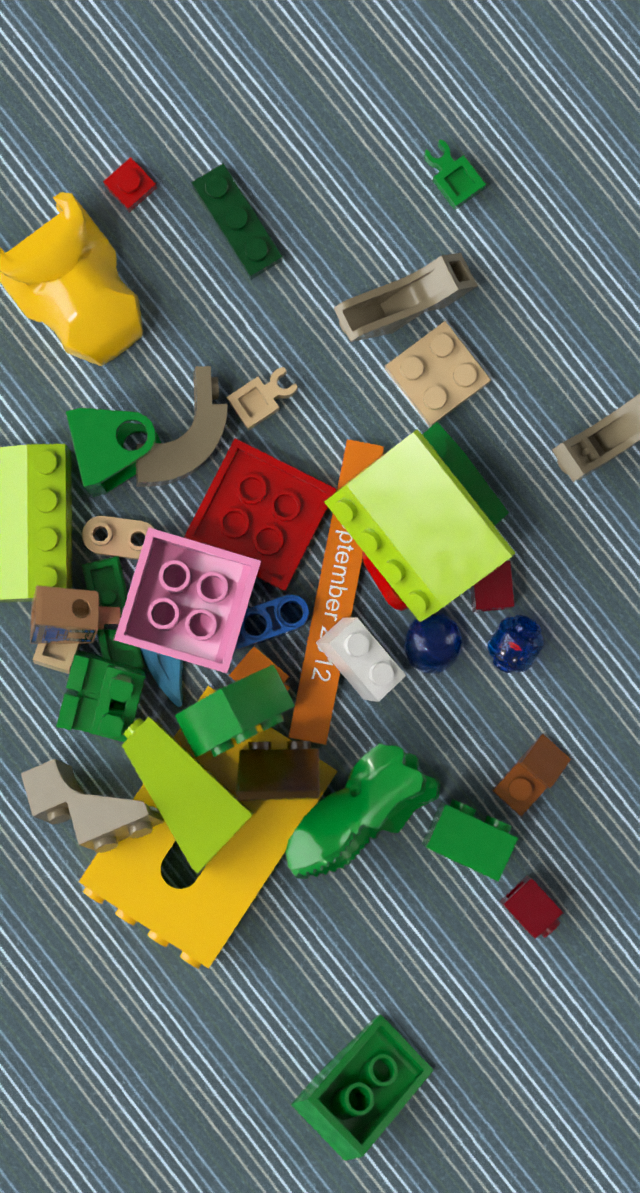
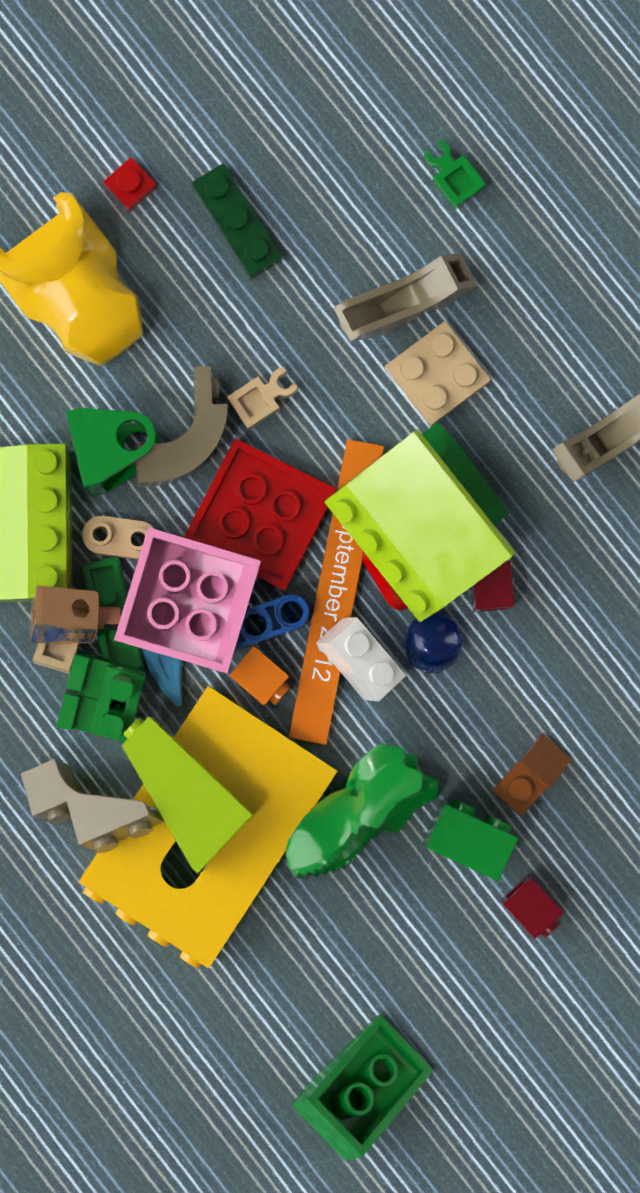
(235, 712): green brick -> none
(278, 772): dark brown slope -> none
(515, 644): clear blue head -> none

